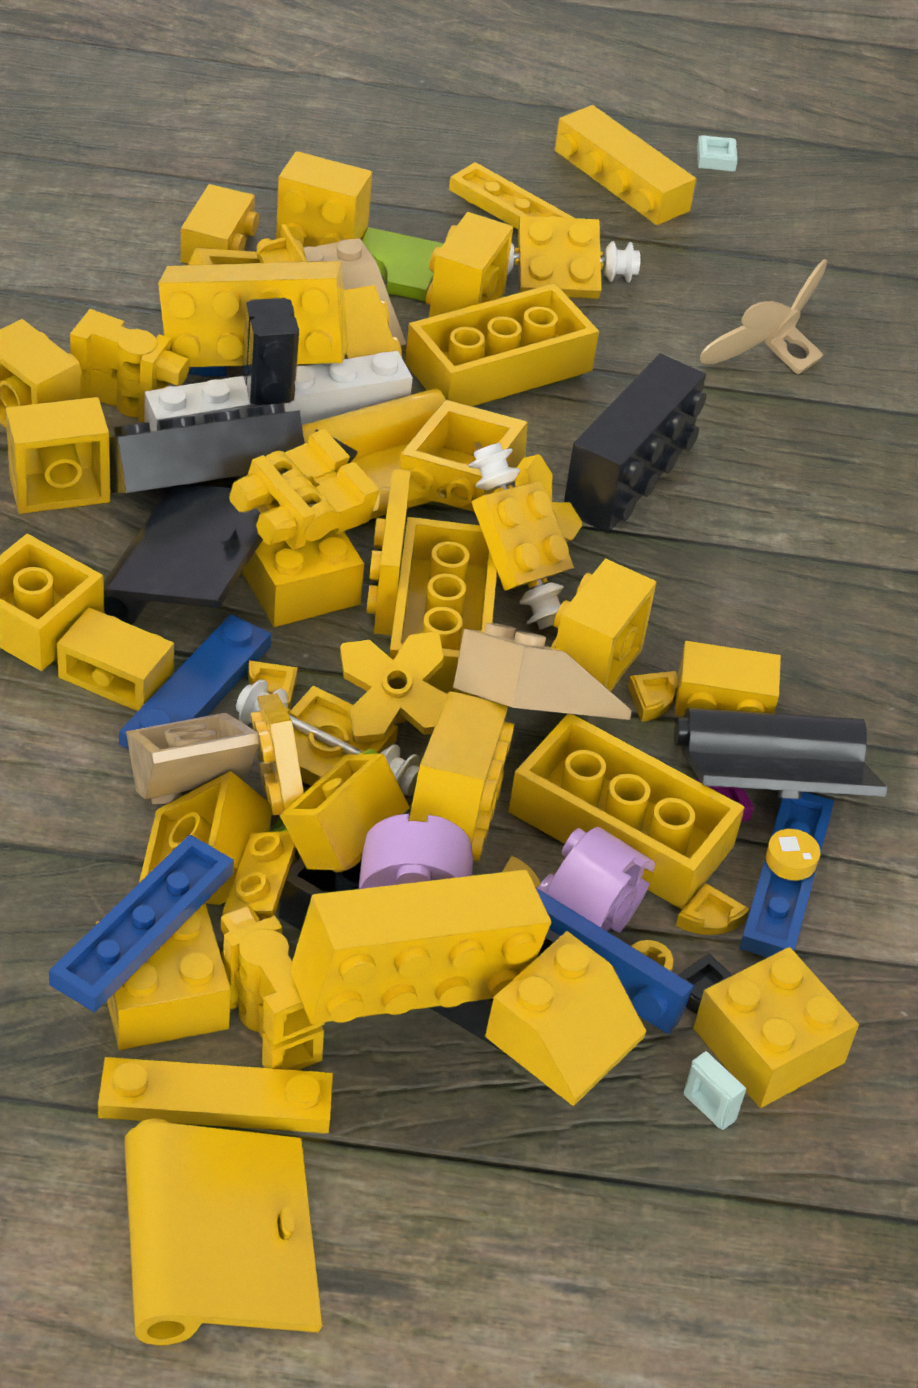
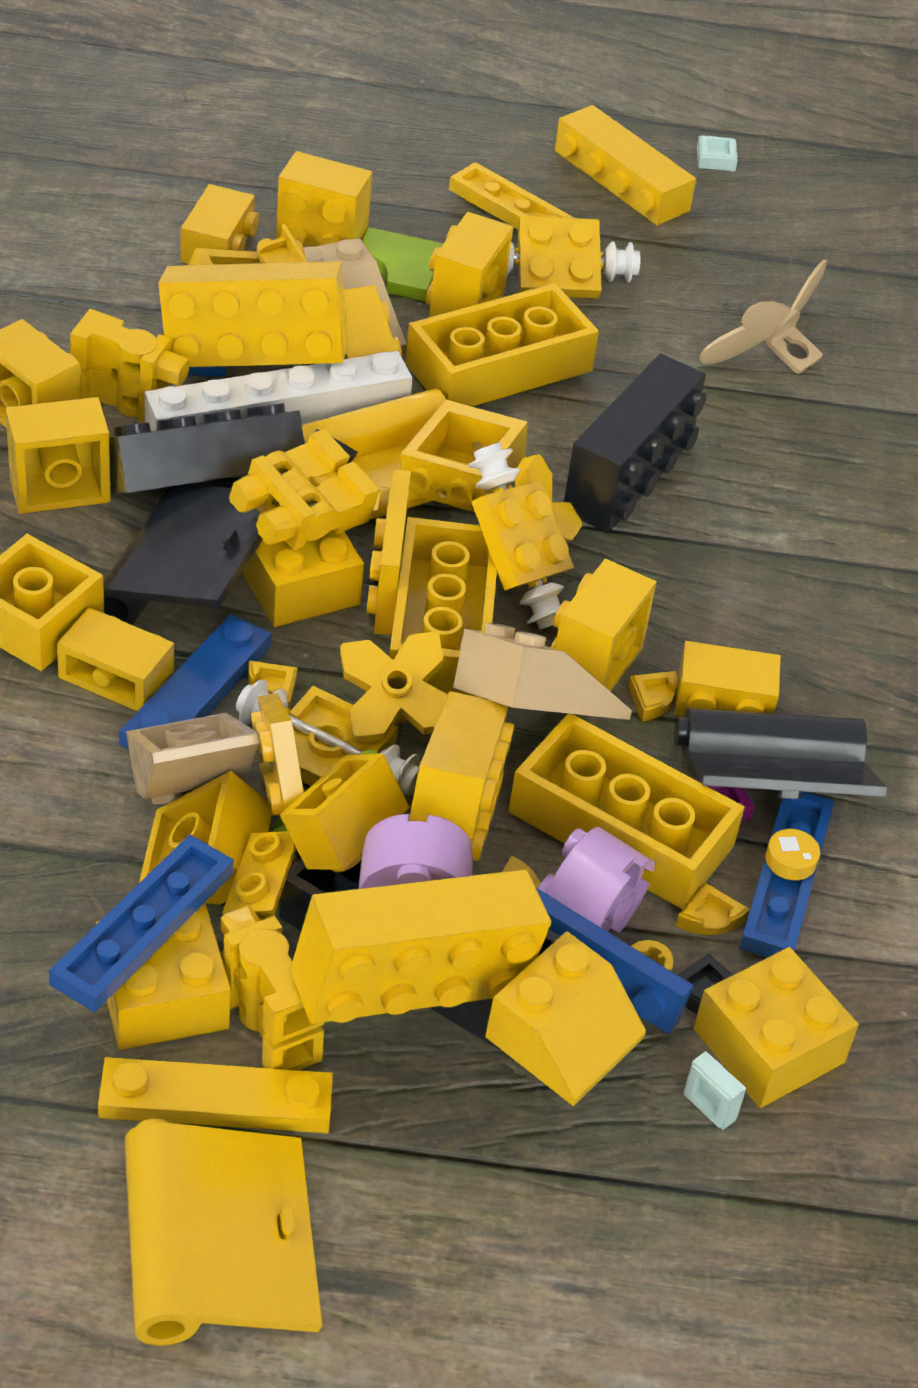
(270, 351): black brick -> none

